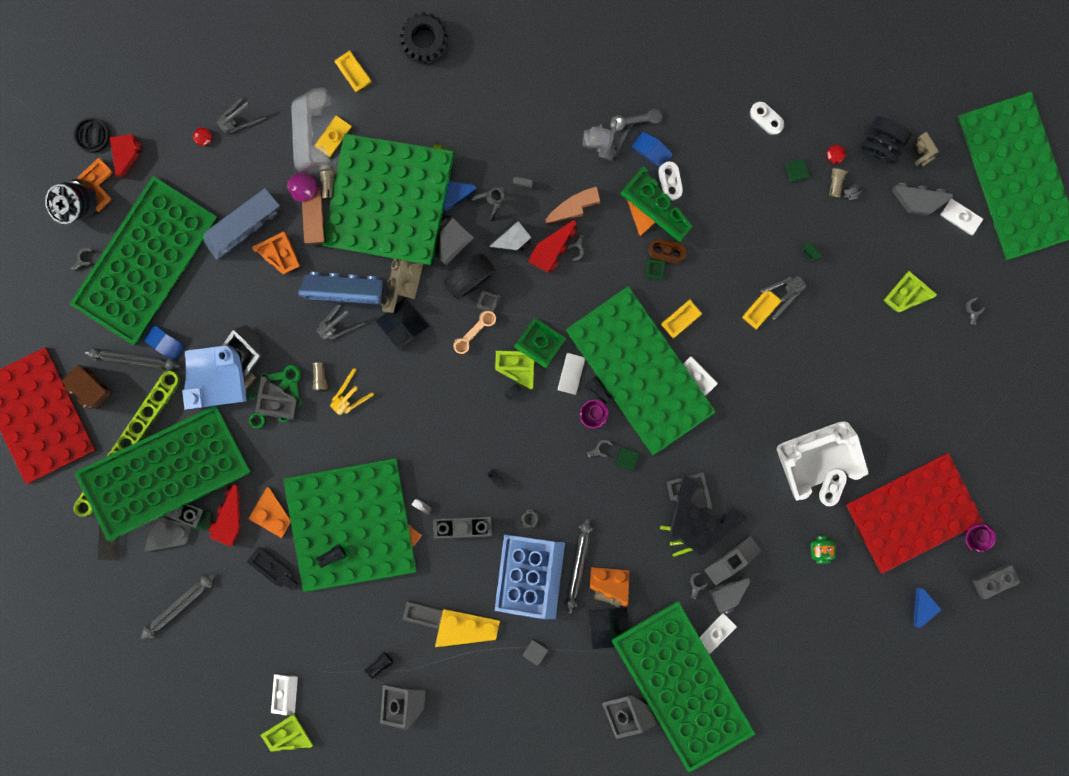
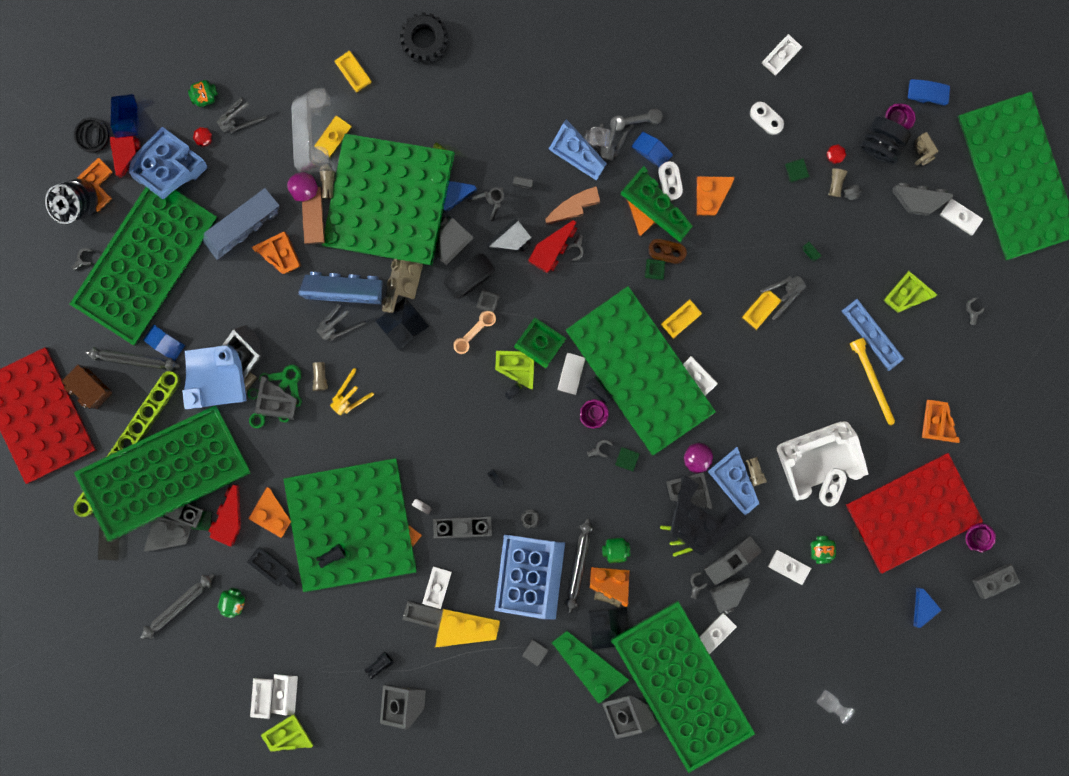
(124, 116): none -> clear blue panel
(165, 164): none -> medium blue slope
(202, 93): none -> green head
(231, 603): none -> green head
(261, 698): none -> white plate
(437, 587): none -> white plate
(577, 151): none -> medium blue wing
(592, 670): none -> green wing
(616, 550): none -> green head
(698, 457): none -> magenta hair
(711, 193): none -> orange wing
(734, 481): none -> medium blue wing
(757, 476): none -> dark tan pin
(781, 55): none -> white plate
(789, 567): none -> white plate
(831, 704): none -> clear leg
(859, 347): none -> yellow piece
(872, 334): none -> medium blue tile
(901, 114): none -> magenta hair
(928, 91): none -> blue slope
(938, 422): none -> orange wing

